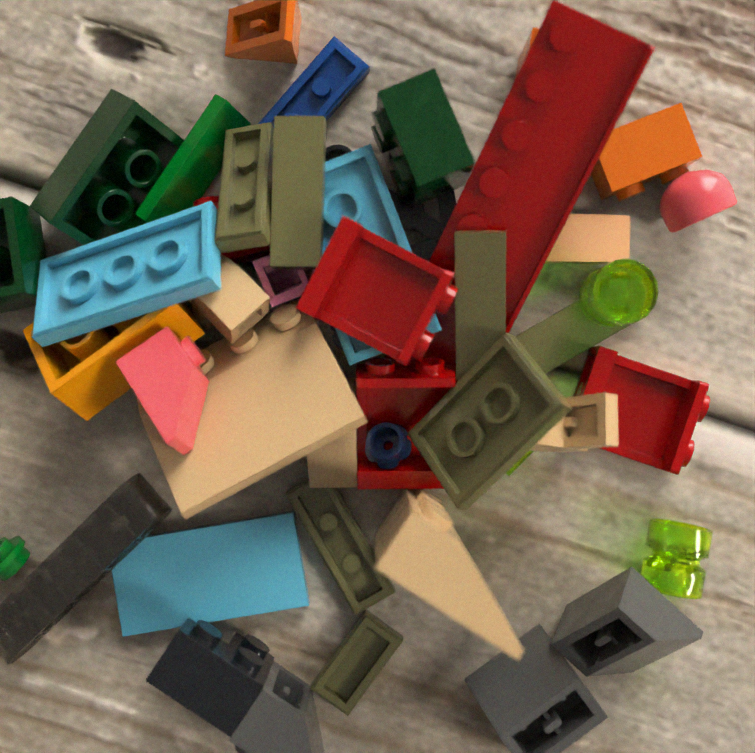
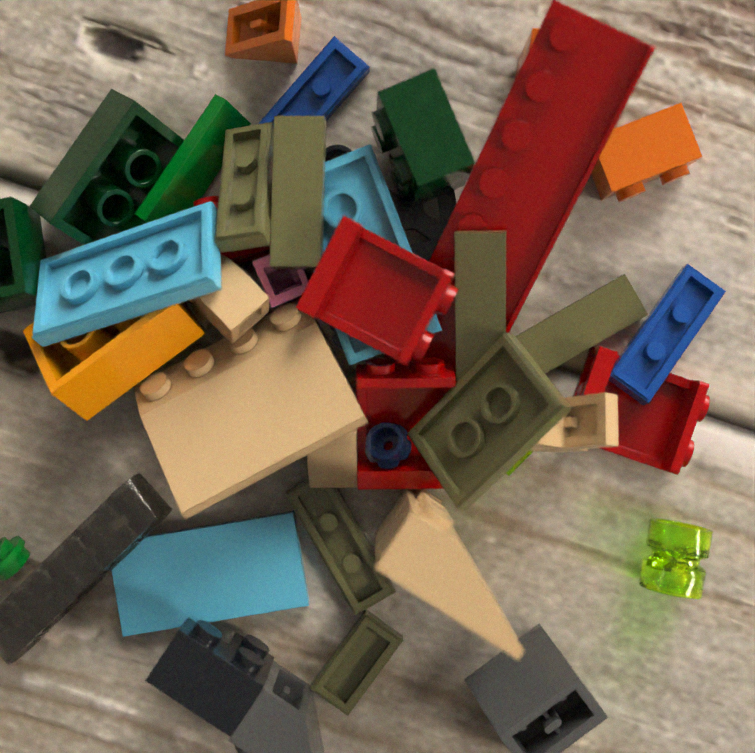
(169, 385): coral slope -> none
(592, 240): light nougat slope -> none
(618, 293): clear neon green wheel -> none
(622, 627): dark grey slope -> none
(665, 334): none -> blue tile
(695, 198): coral hair -> none

